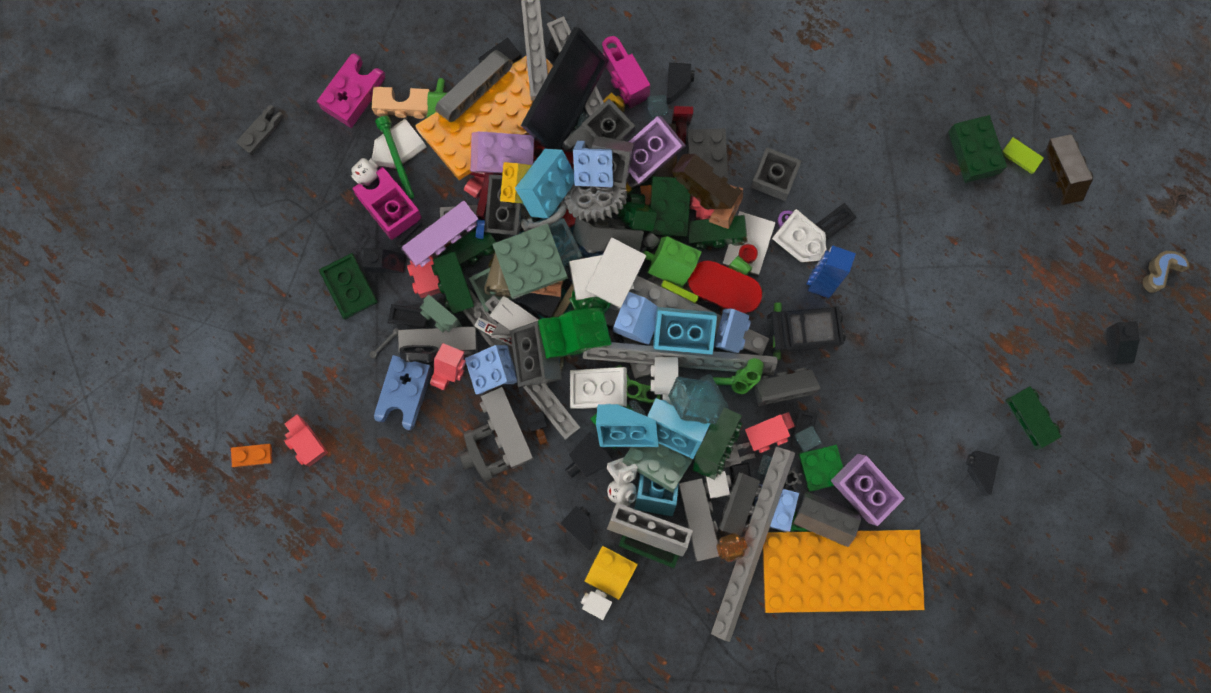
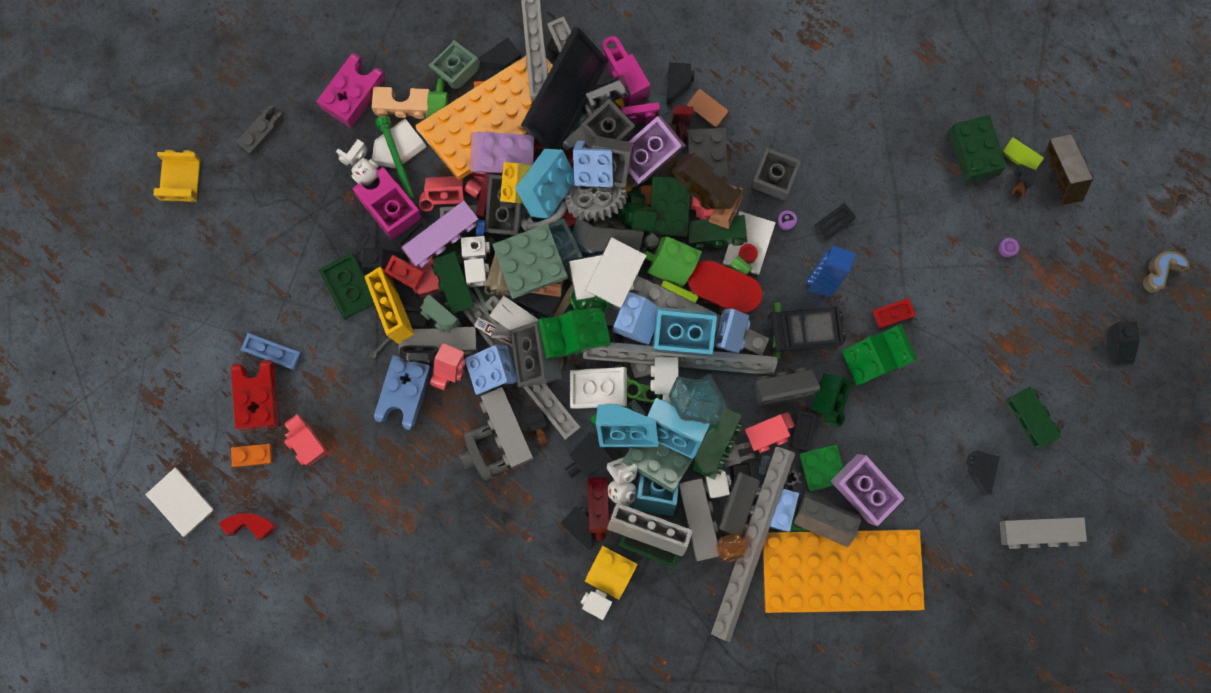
(178, 176): none -> yellow panel
(180, 502): none -> white tile
(252, 392): none -> red brick
(258, 525): none -> red brick
(271, 351): none -> medium blue tile
(356, 153): none -> white bracket
(389, 305): none -> yellow brick
(404, 272): none -> red plate
(442, 191): none -> coral hinge
(455, 65): none -> sand green slope
(473, 86): dark grey beam -> none
(475, 247): none -> white brick
(476, 271): none -> white brick
(598, 507): none -> dark red piece
(611, 89): none -> black hinge
(642, 114): none -> dark pink plate
(708, 108): none -> nougat hinge
(744, 378): bright green beam -> none
(801, 238): white tile -> none
(808, 438): clear light blue tile -> none
(832, 399): none -> dark green hinge
(879, 355): none -> green bracket
(893, 313): none -> red plate
(1008, 247): none -> medium lavender tile
(1025, 179): none -> black piece
(1043, 531): none -> light grey brick

